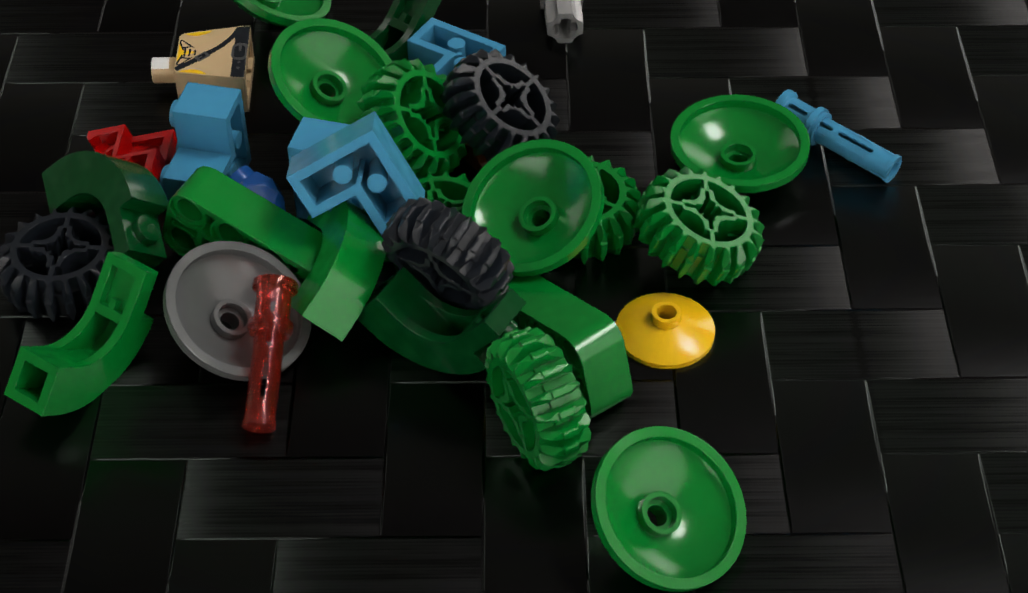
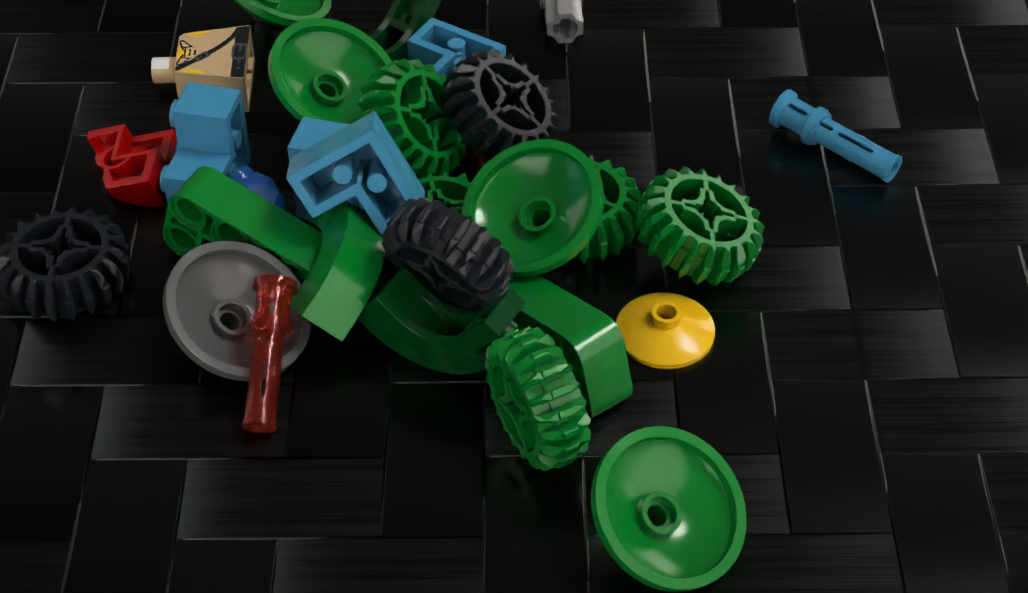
(96, 351): green arch -> none
(122, 189): dark green arch -> none
(741, 140): green dish -> none

